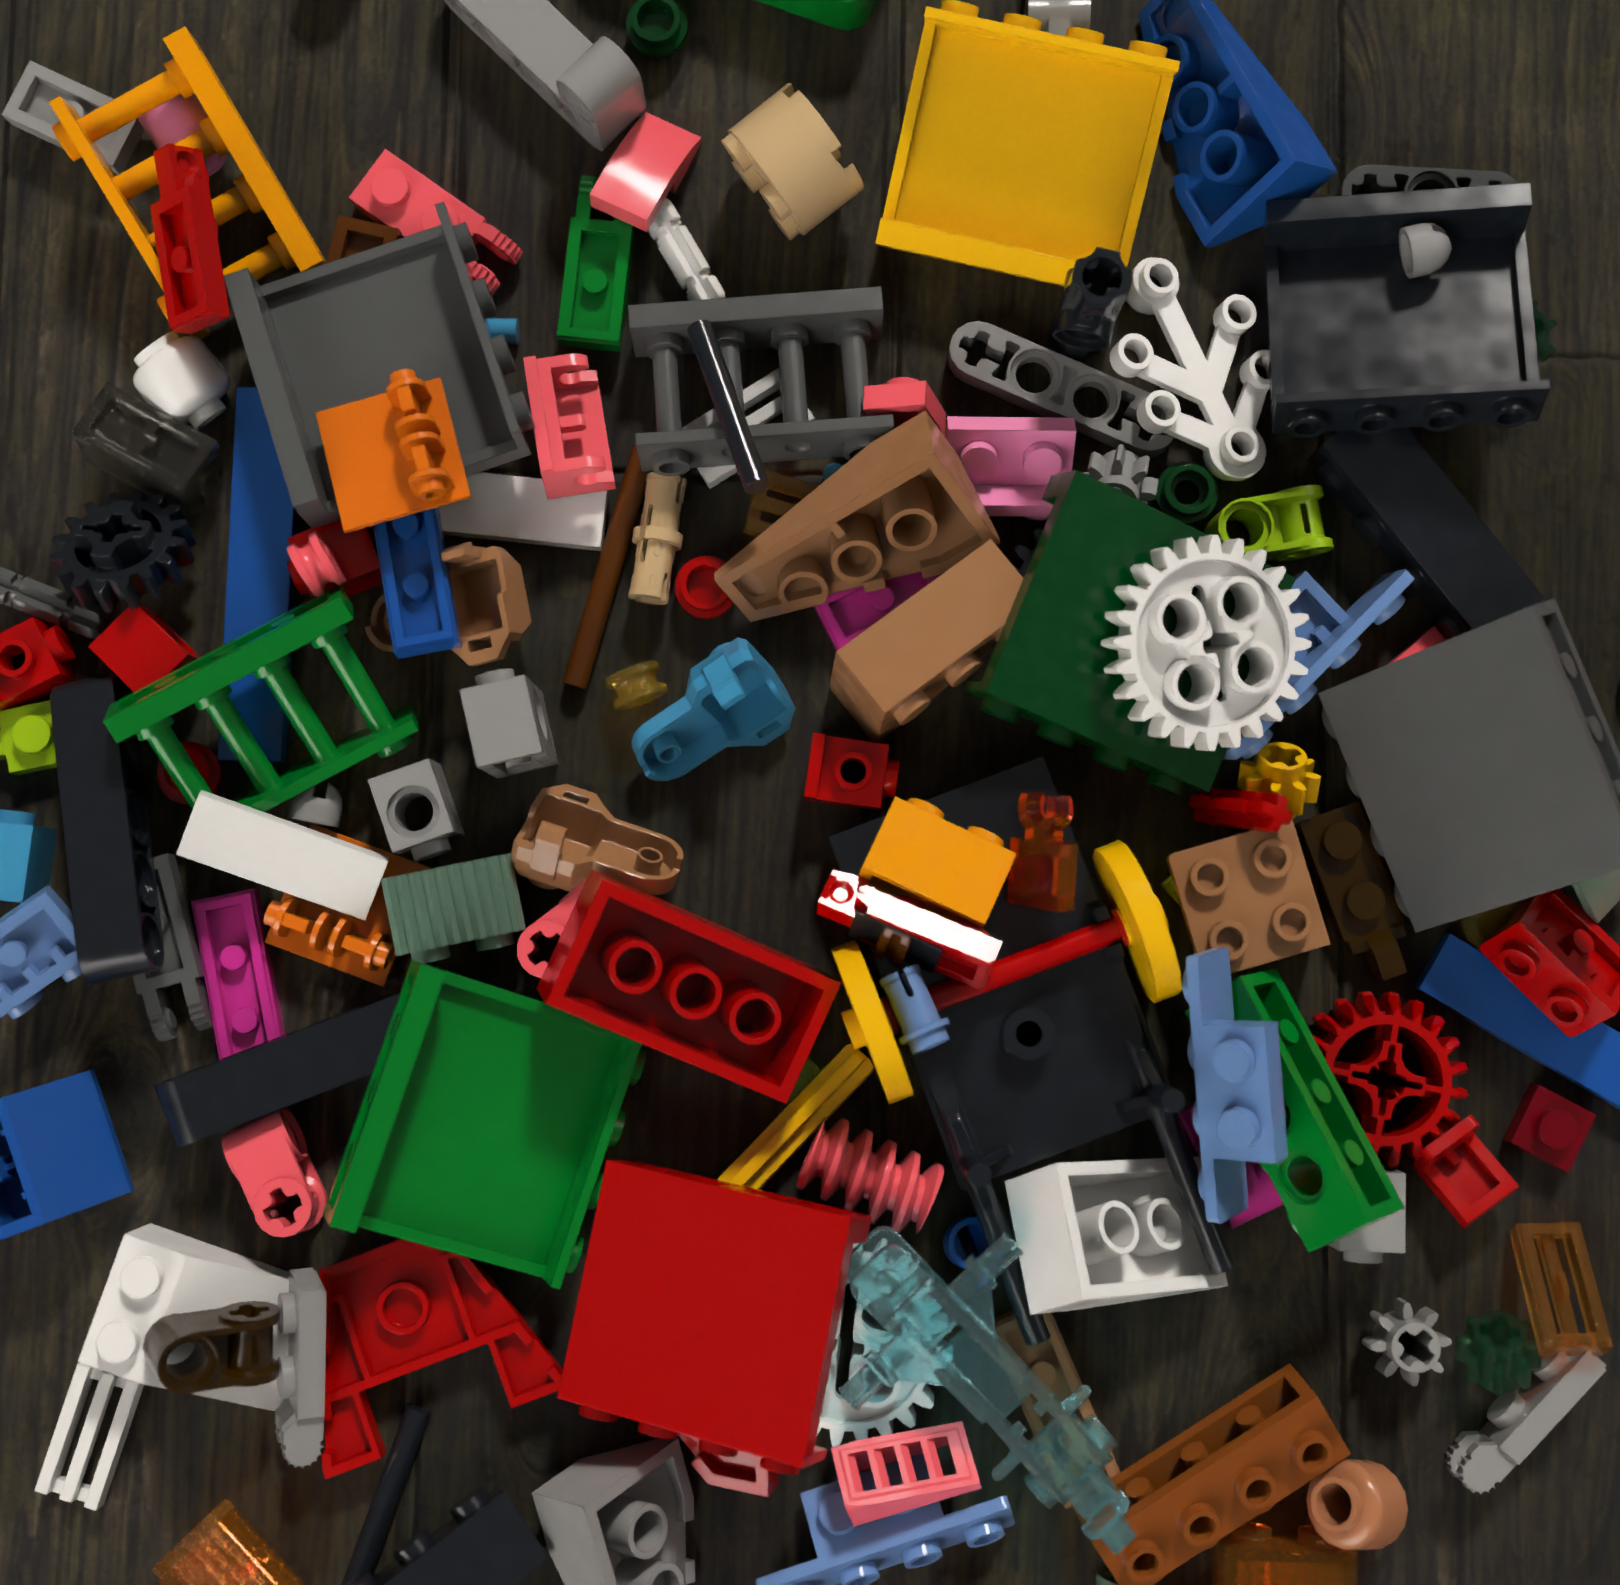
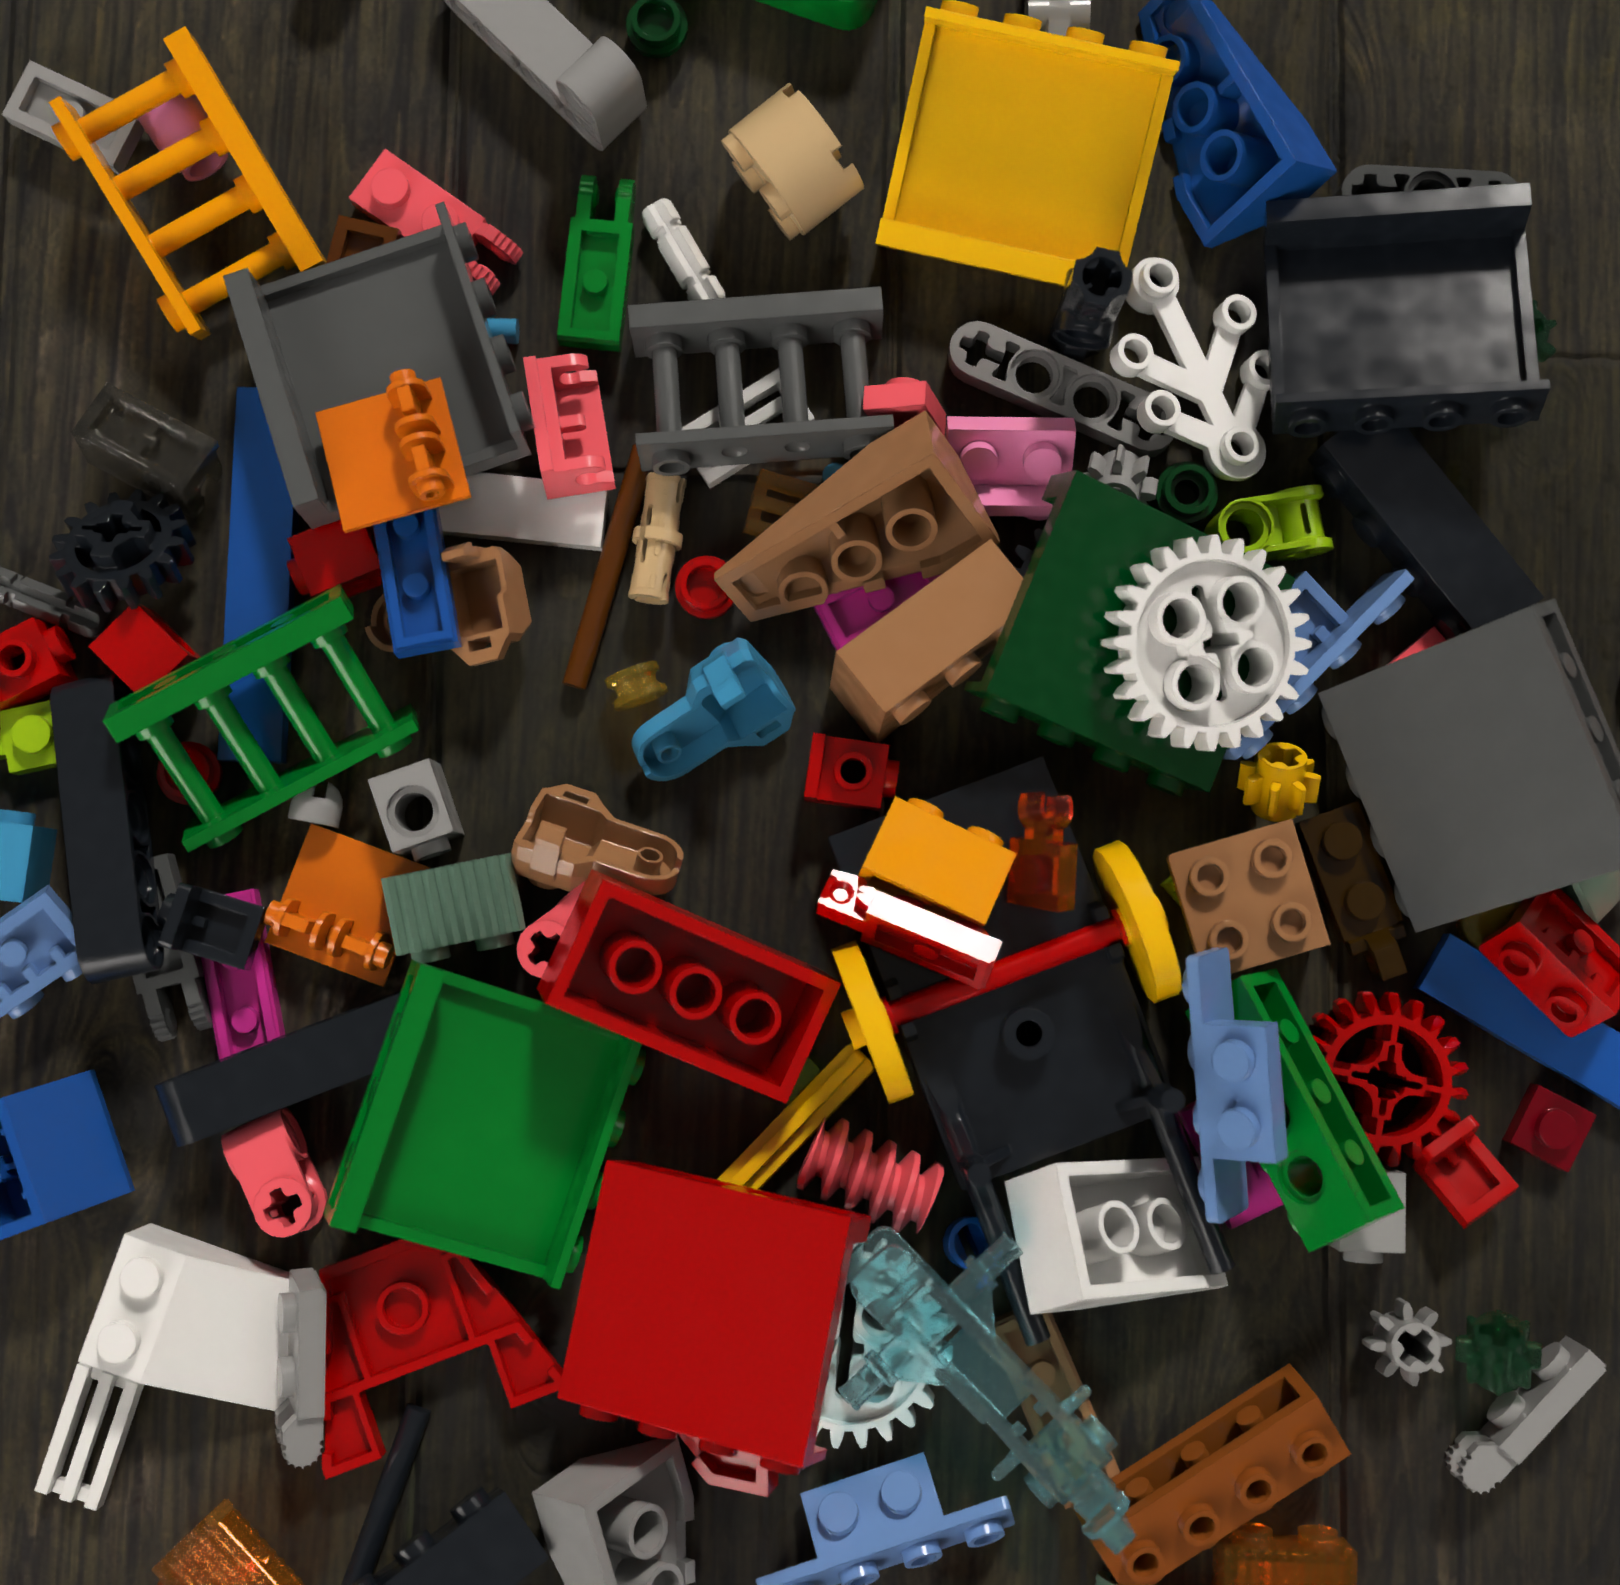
(182, 379): white head -> none
(188, 241): red hinge -> none
(211, 925): none -> black bracket
(229, 1347): dark brown piece -> none
(282, 855): white tile -> none
(316, 564): coral bush -> none
(508, 724): light grey brick -> none
(644, 170): coral slope -> none
(728, 407): black bar -> none
(890, 1500): coral slope -> none
(894, 943): black piece -> none
(916, 1014): medium blue pin -> none
(1241, 809): red axle -> none
(1357, 1505): nougat head -> none
(1423, 248): light grey hinge -> none
(1569, 1340): clear orange tile -> none

